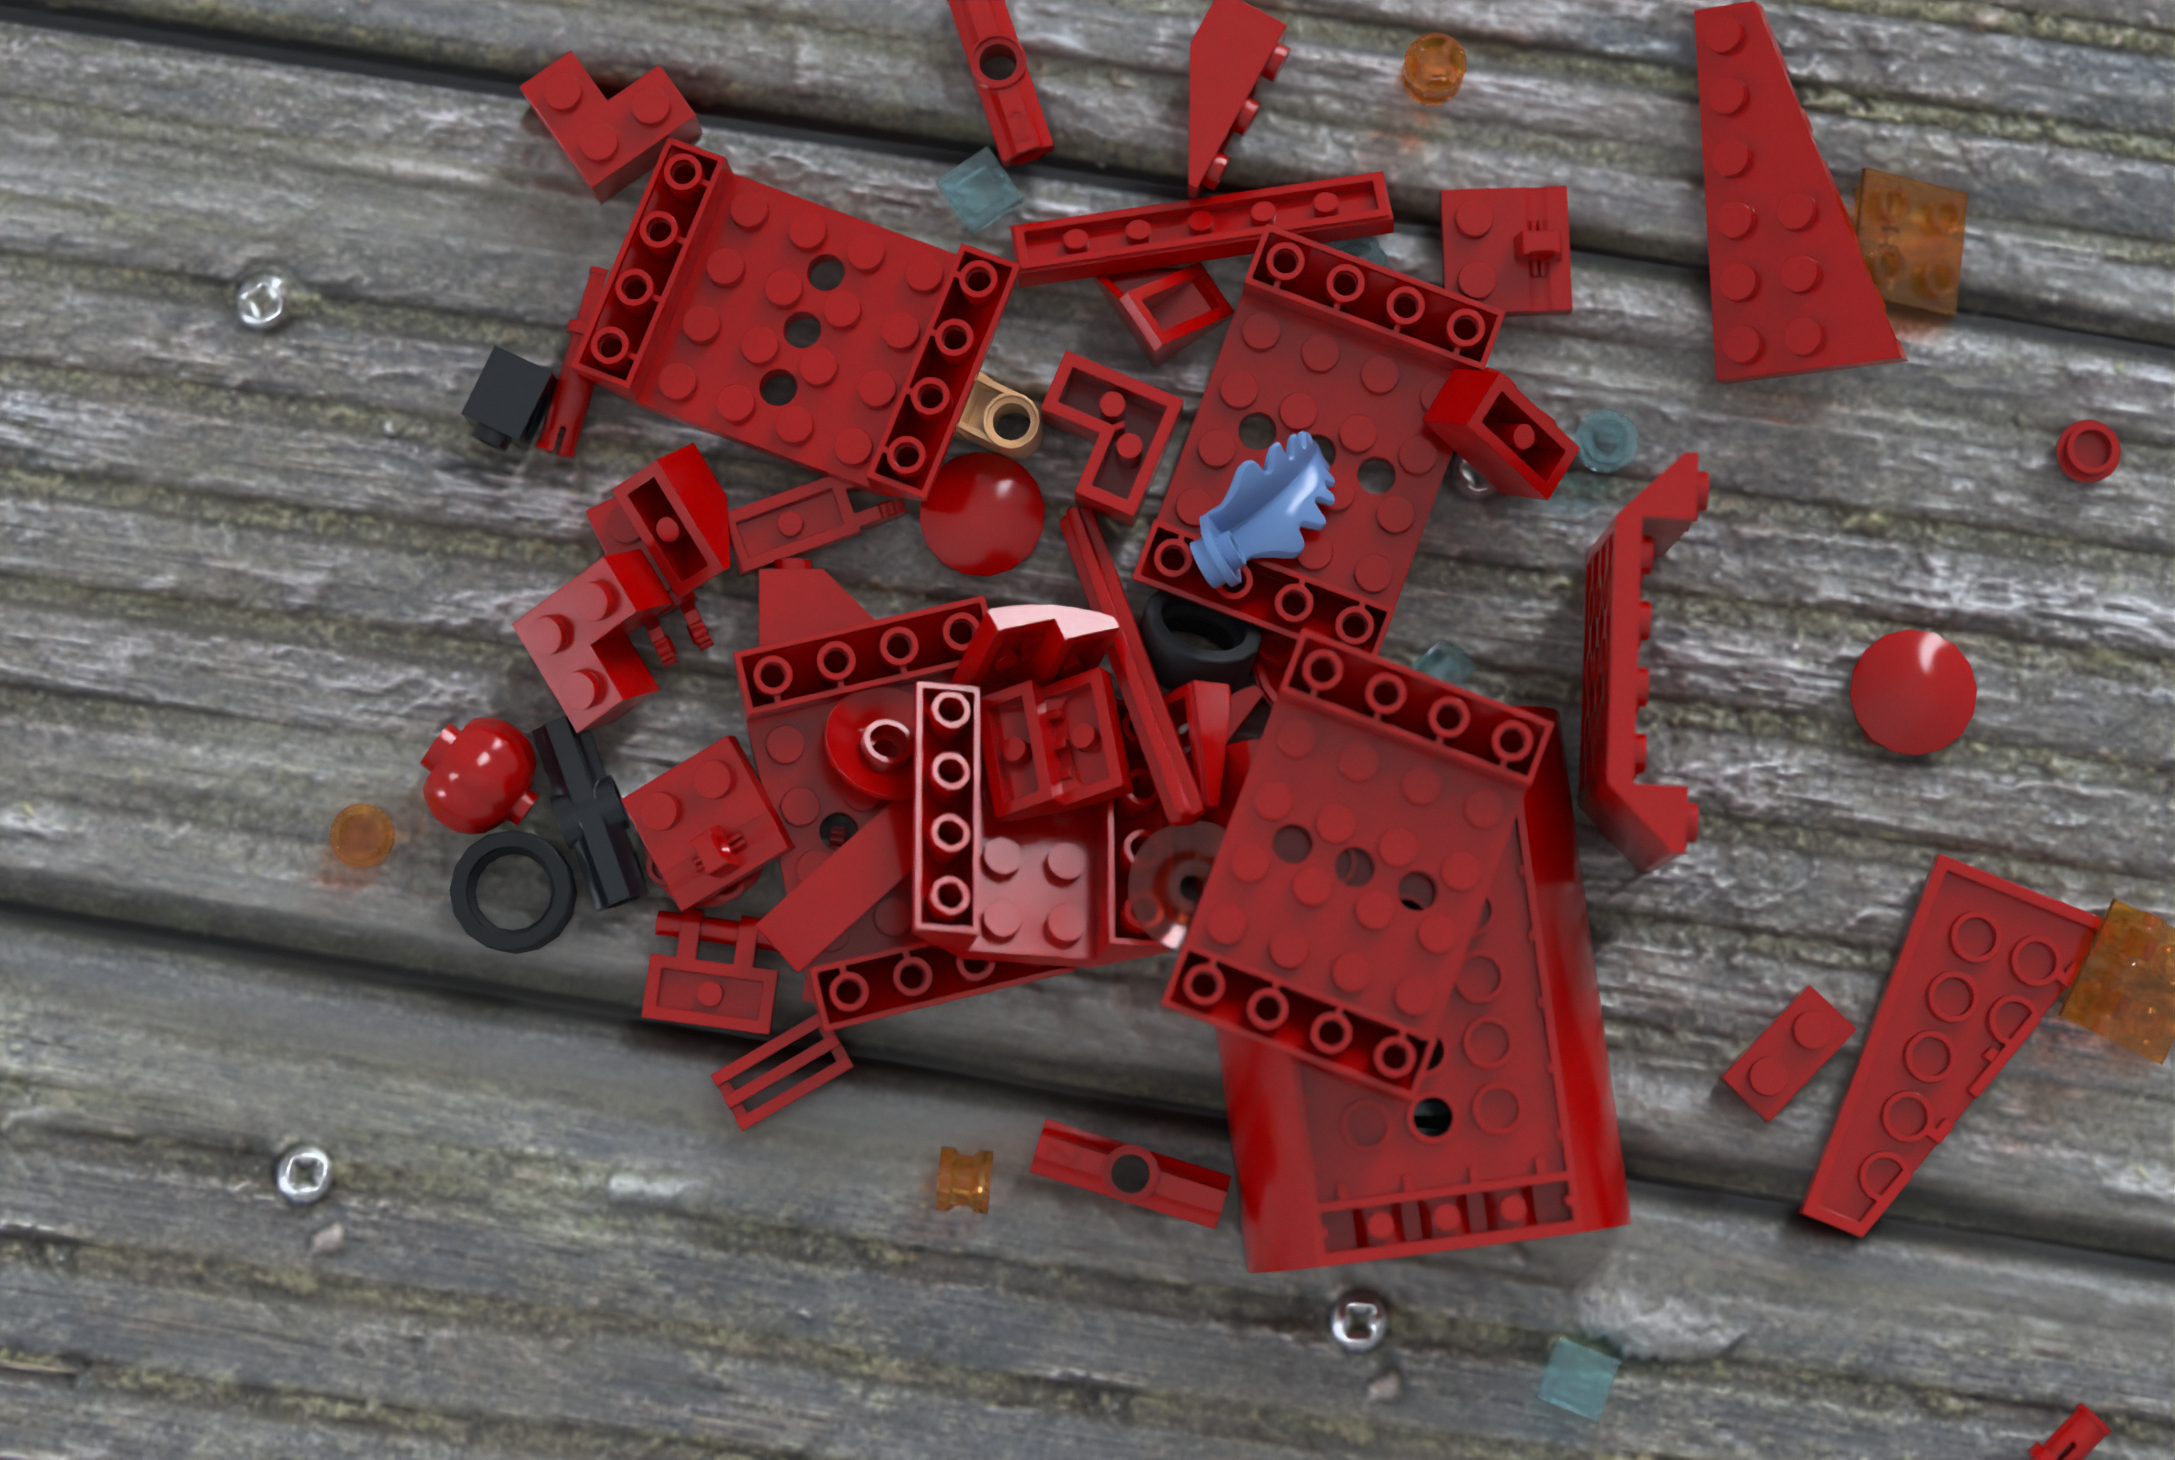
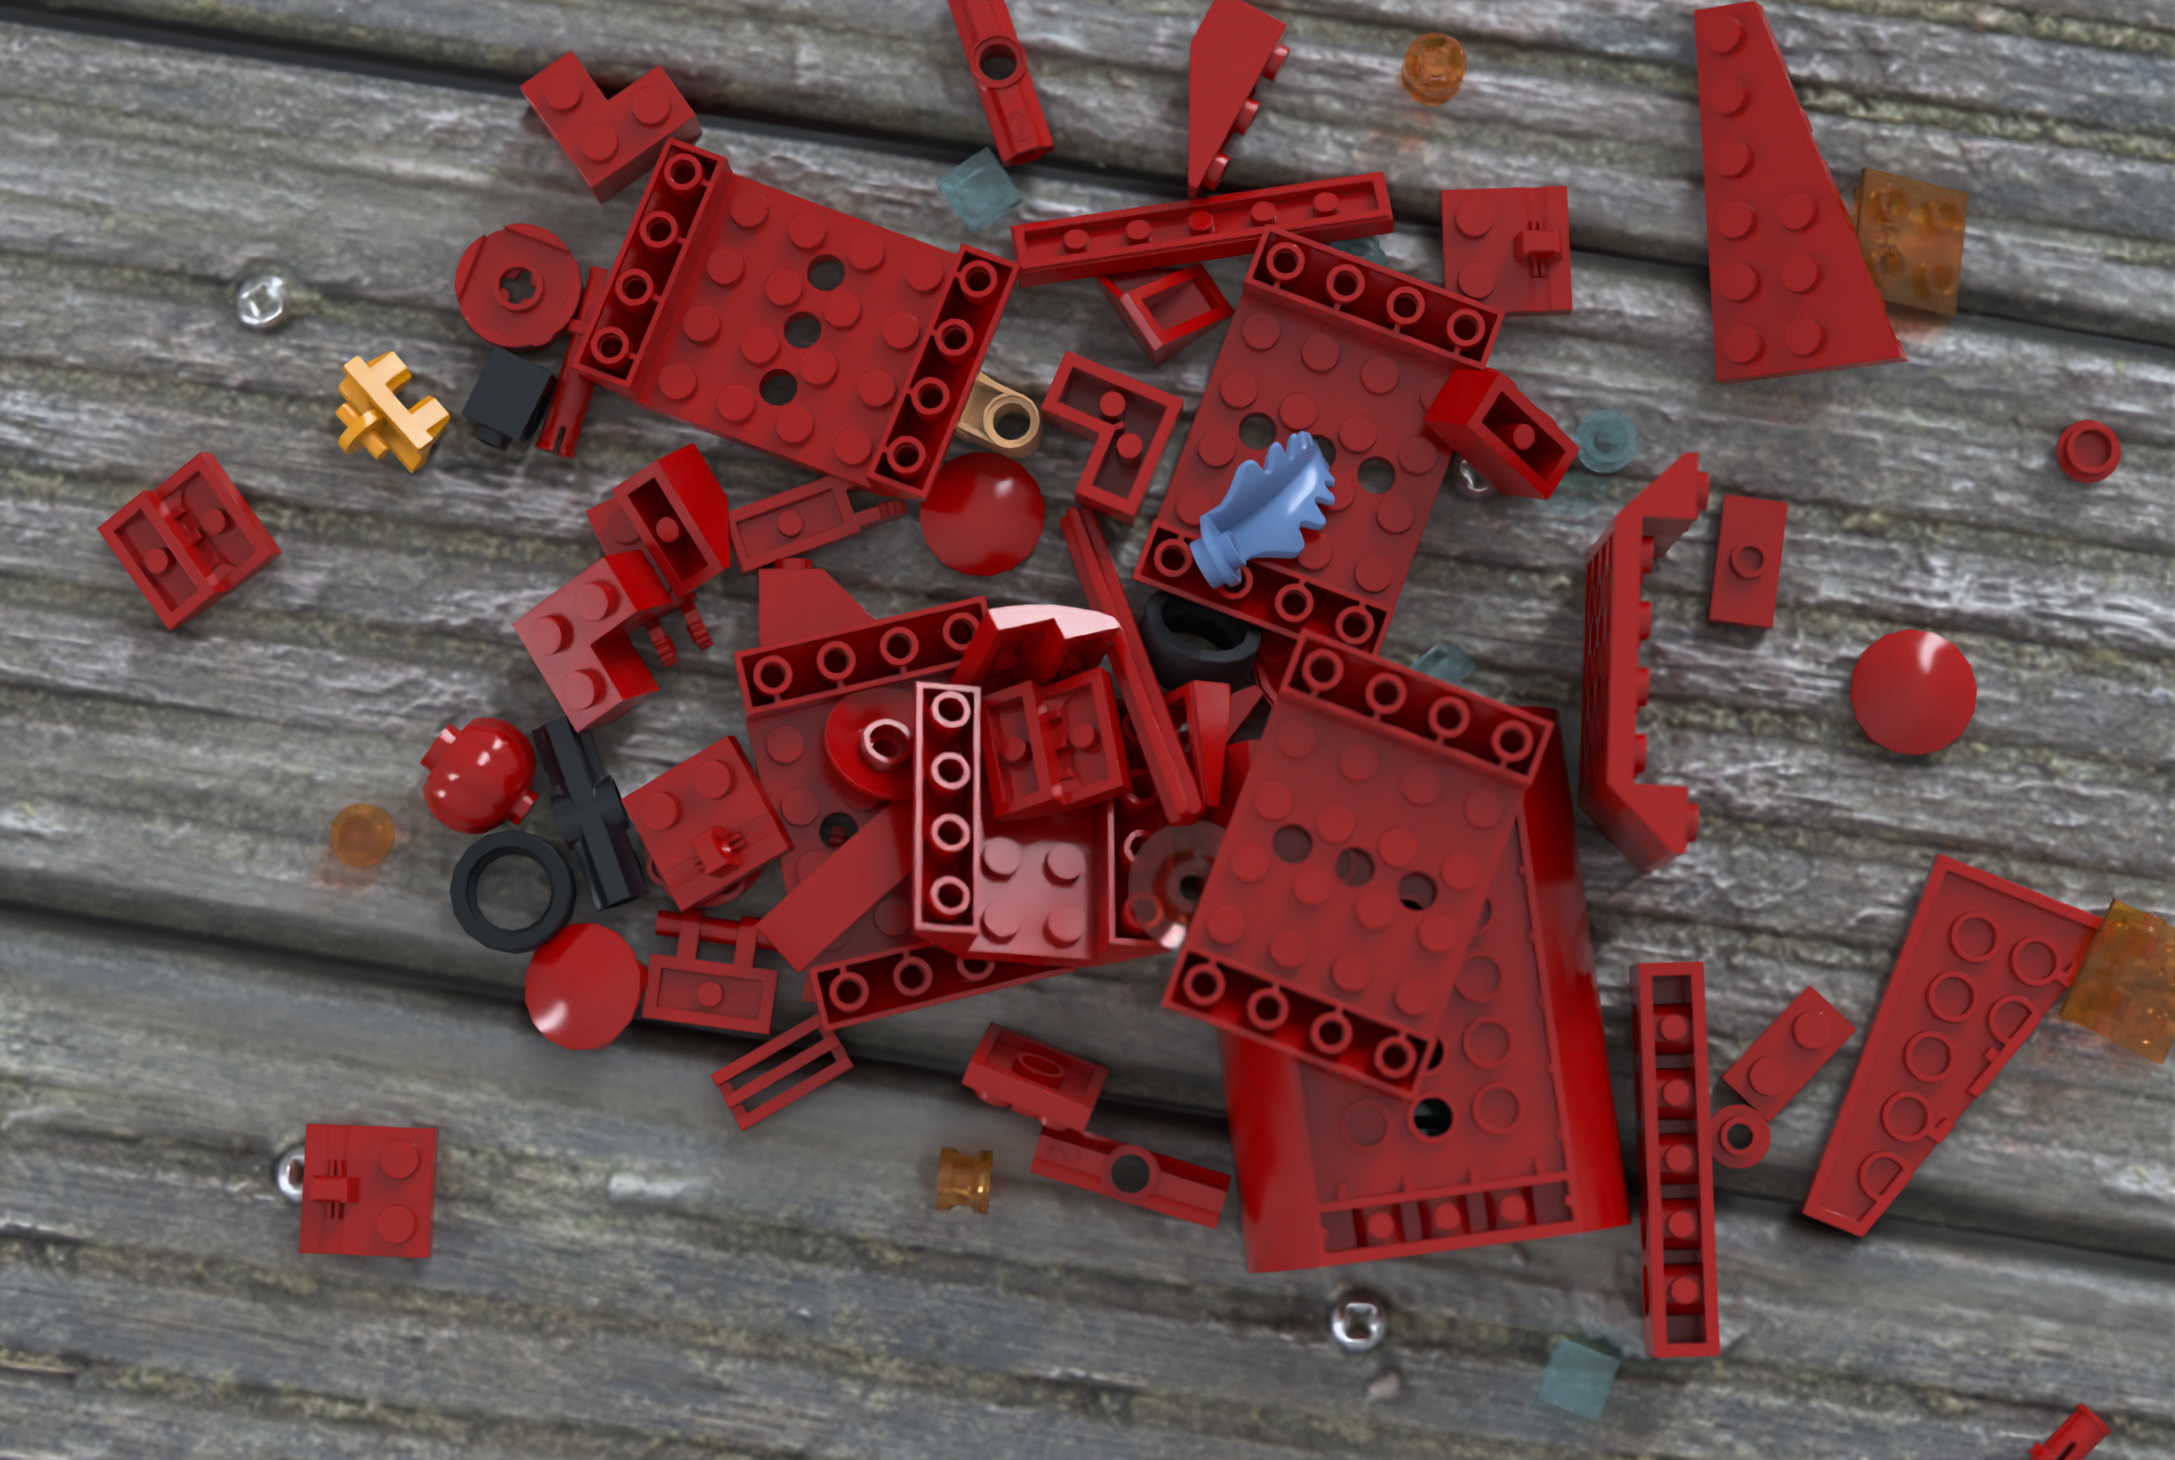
(189, 541): none -> red slope
(368, 1190): none -> red hinge
(379, 419): none -> light orange hips
(503, 256): none -> red plate
(584, 987): none -> red dish
(1035, 1079): none -> red hinge
(1674, 1160): none -> red brick
(1747, 562): none -> red plate
(1758, 1130): none -> red plate

